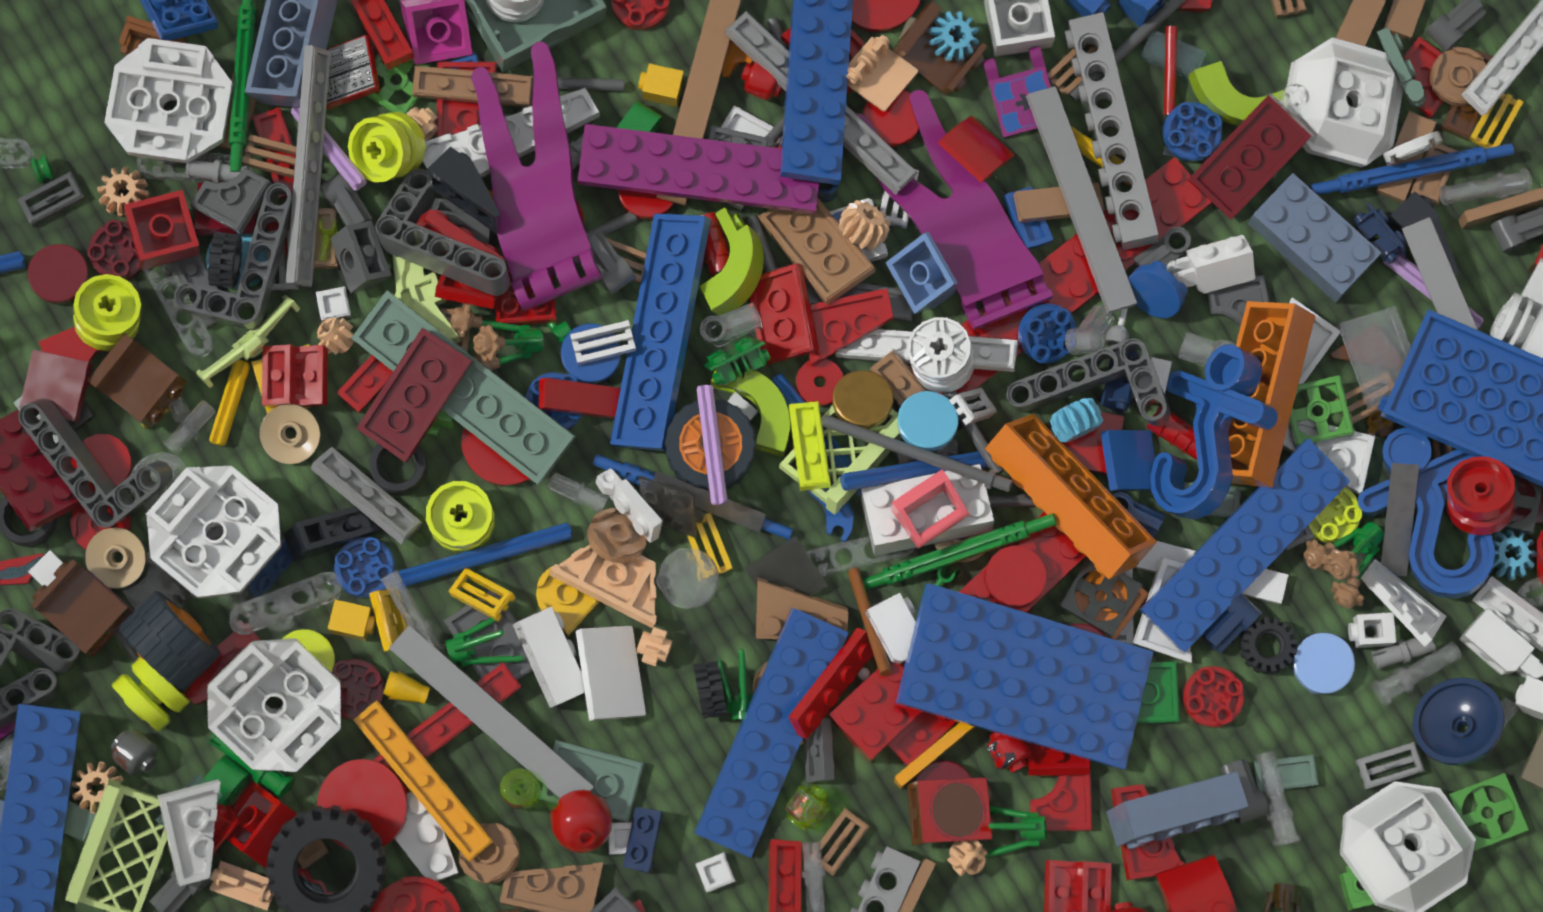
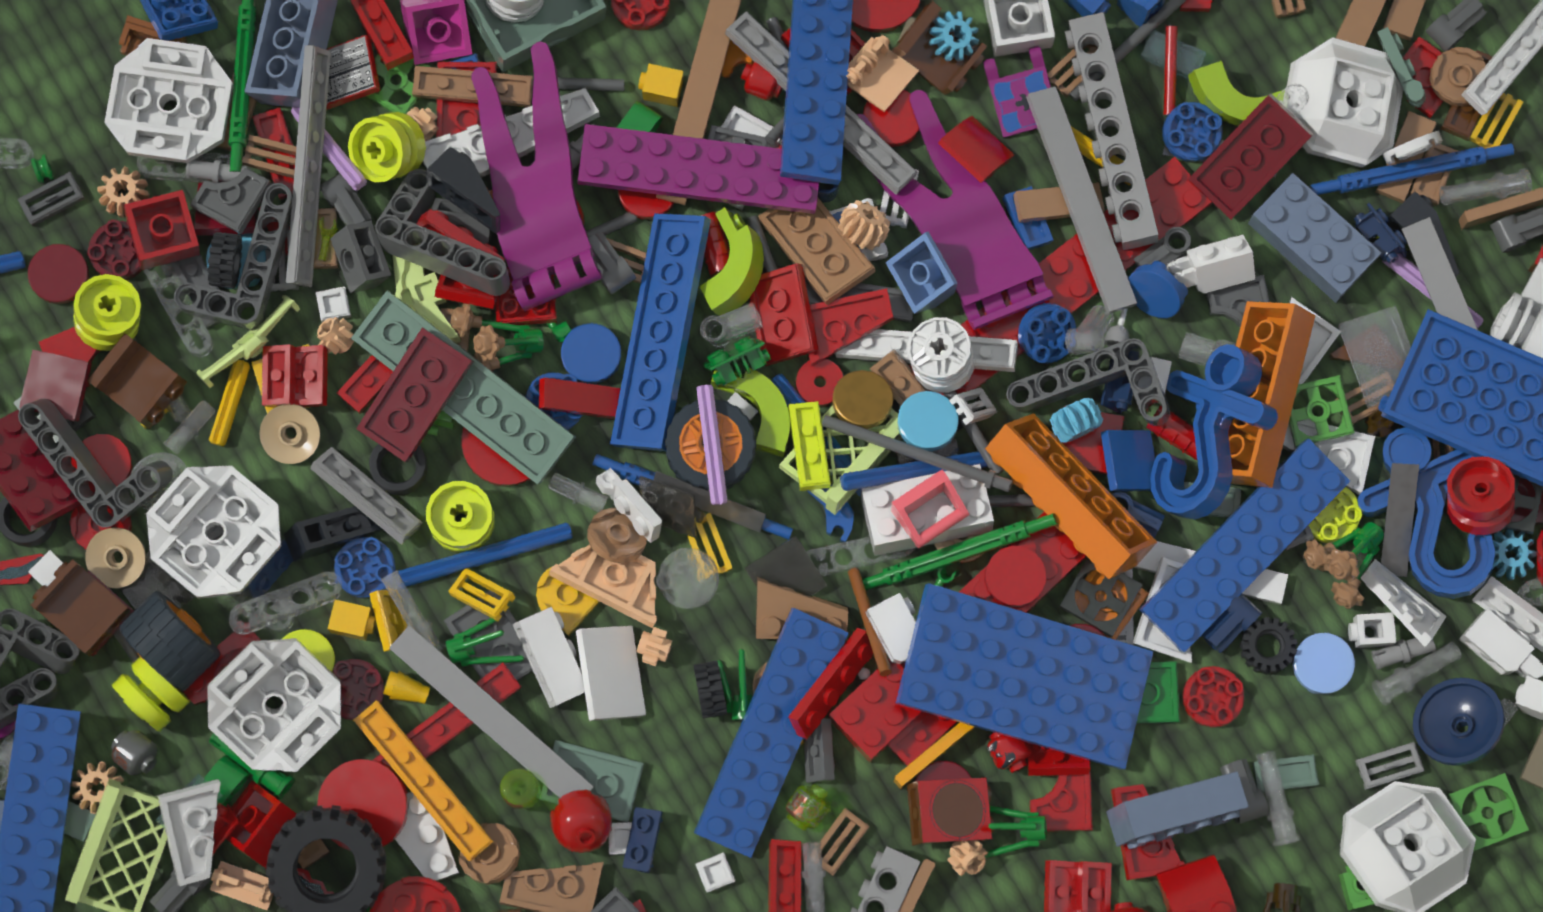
(600, 331): white tile -> none

